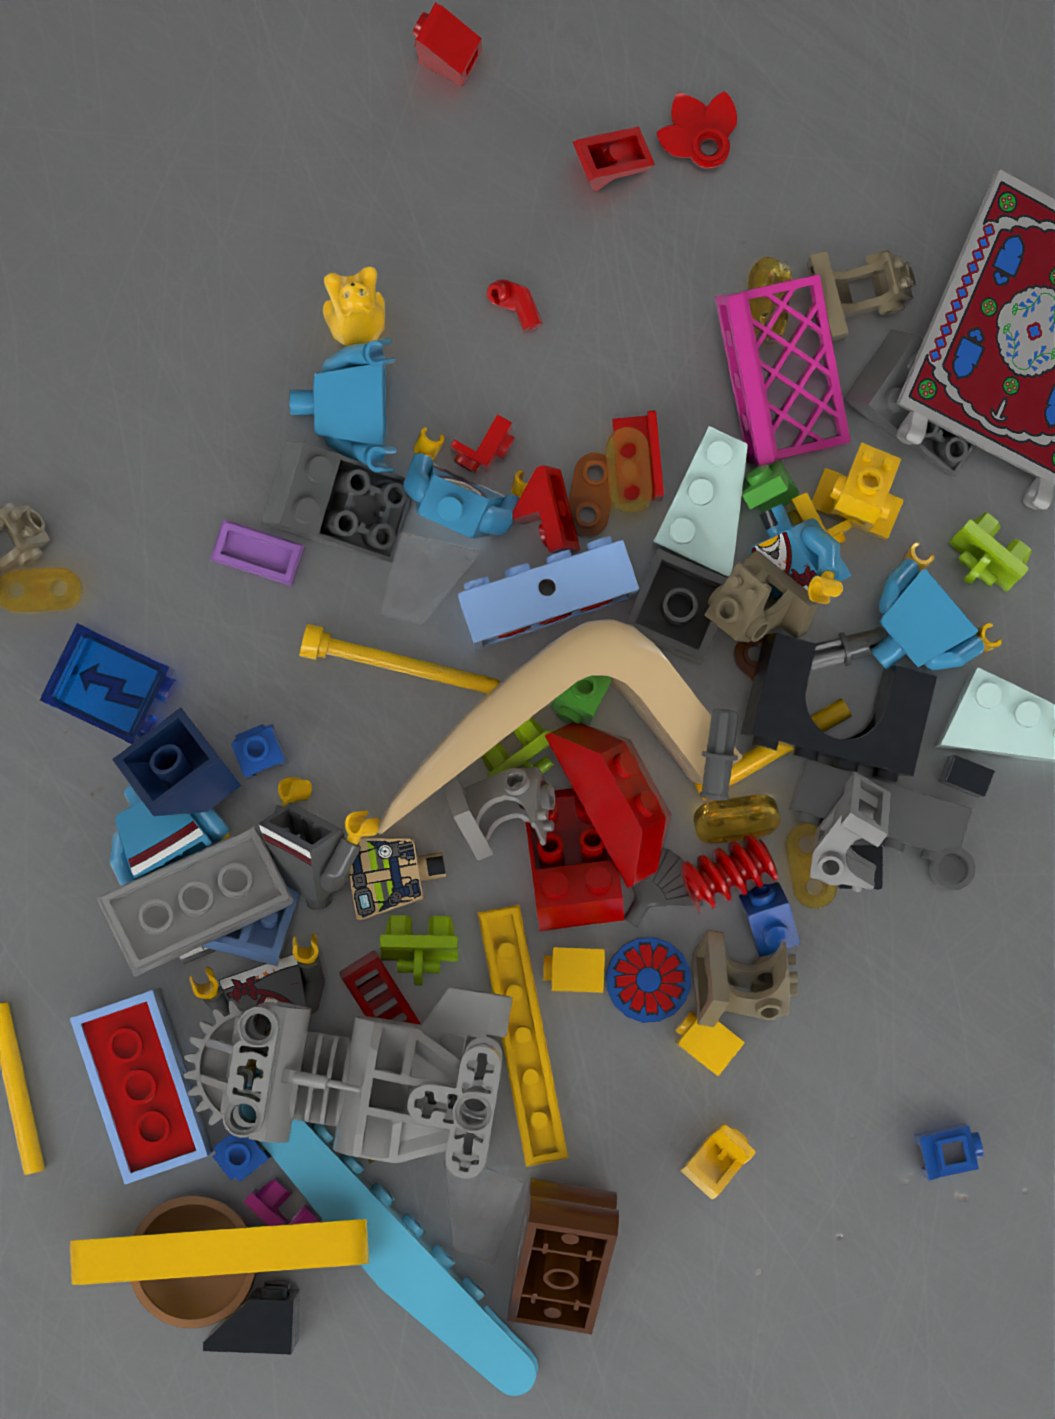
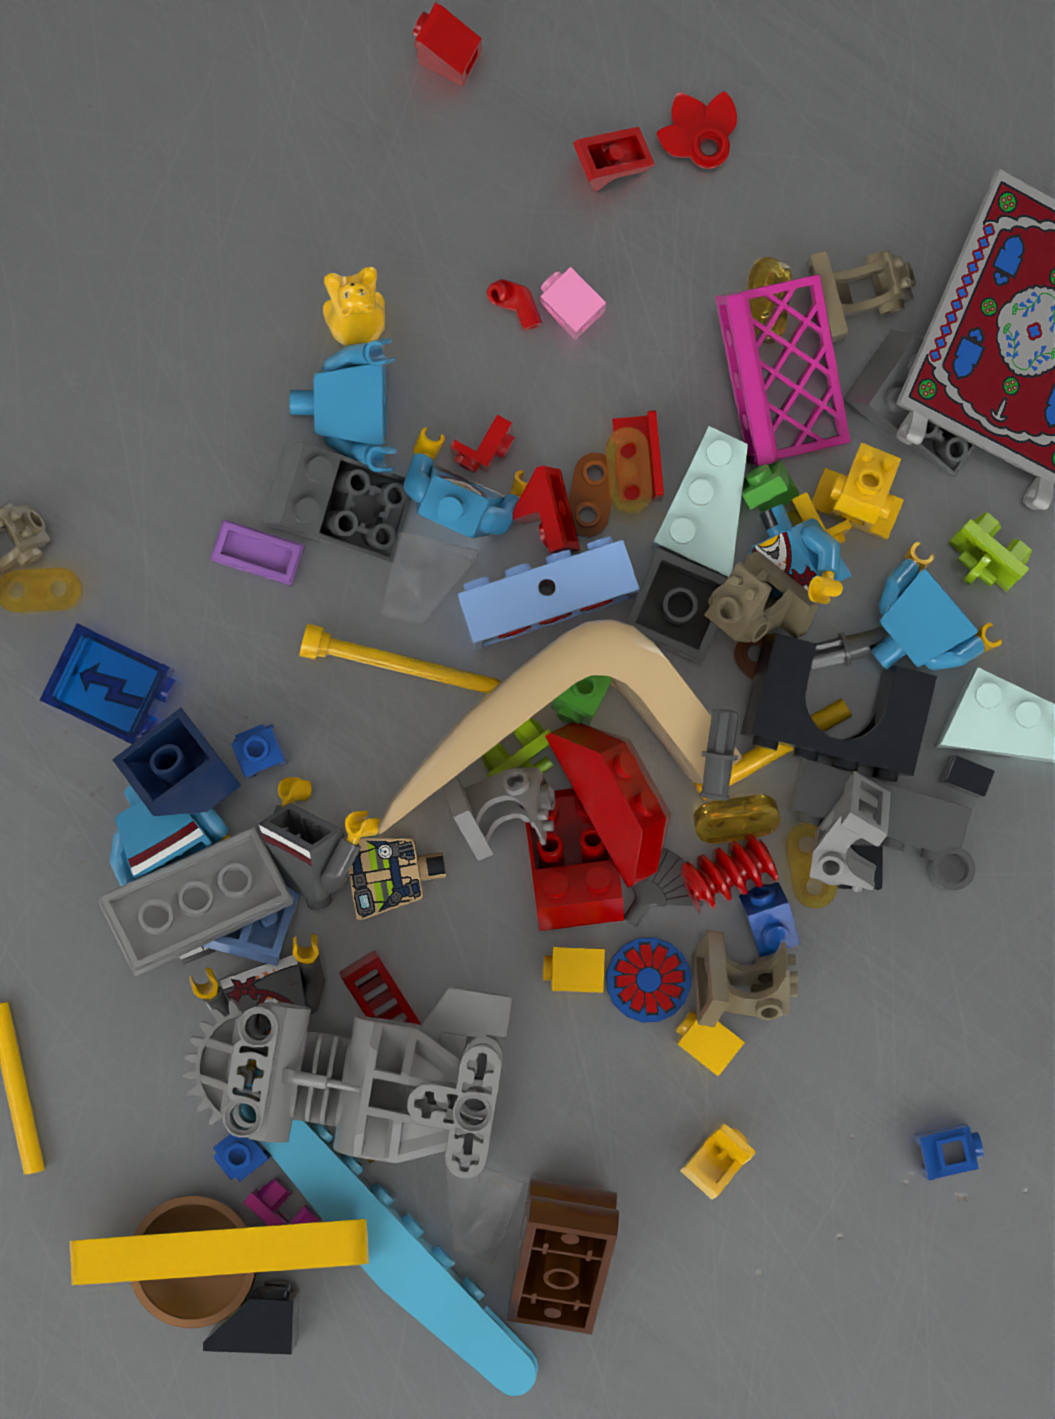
(141, 1086): red brick -> none
(419, 952): lime hips -> none
(525, 1039): yellow tile -> none
(571, 302): none -> bright pink brick

